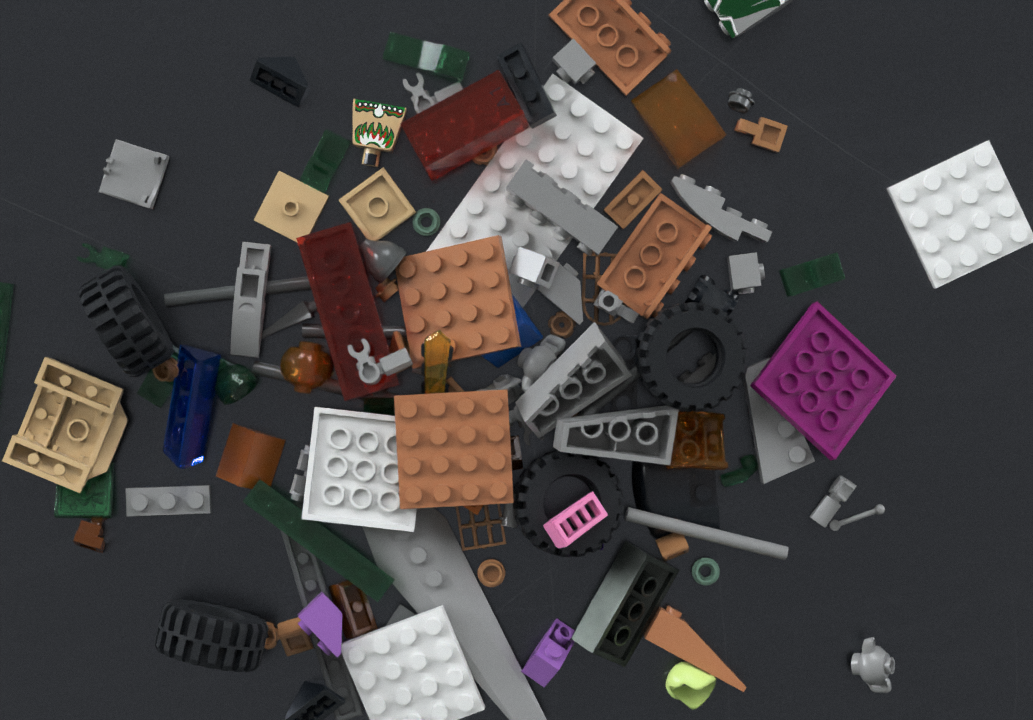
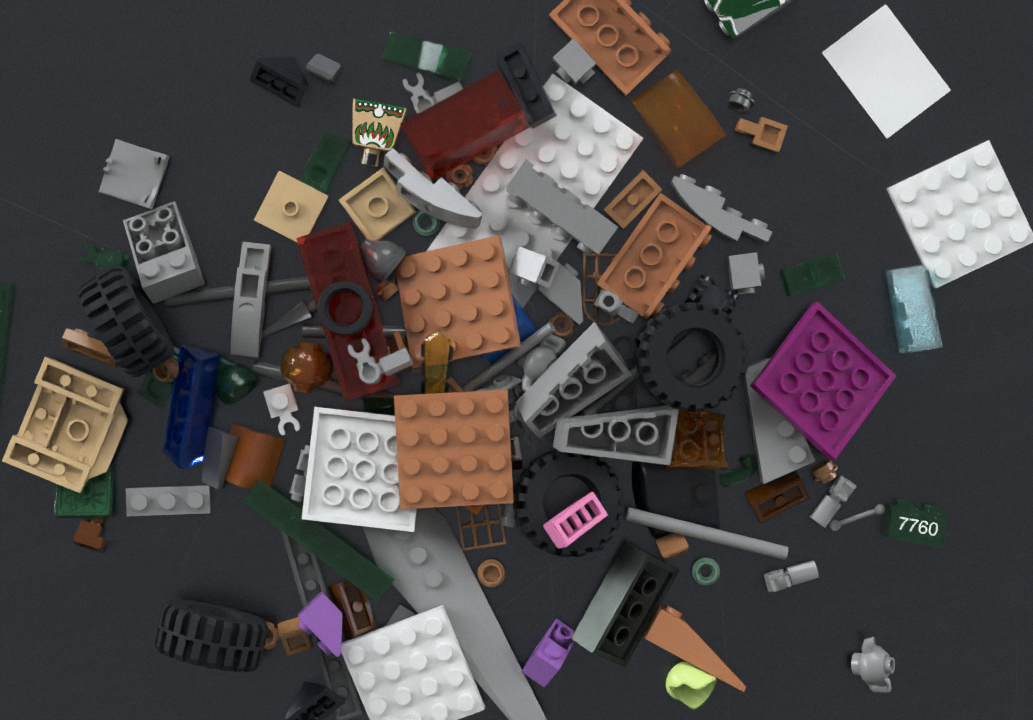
(82, 343): none -> medium nougat plate
(163, 252): none -> light grey slope
(217, 456): none -> dark grey slope
(281, 403): none -> white plate
(323, 68): none -> dark grey slope
(329, 293): none -> black tyre
(438, 199): none -> light grey slope
(465, 181): none -> medium nougat plate
(509, 357): none -> light grey bar
(777, 496): none -> reddish brown slope
(793, 575): none -> light grey bar
(824, 471): none -> medium nougat plate
(886, 71): none -> white sticker
(913, 309): none -> clear light blue wedge
(915, 524): none -> clear green brick

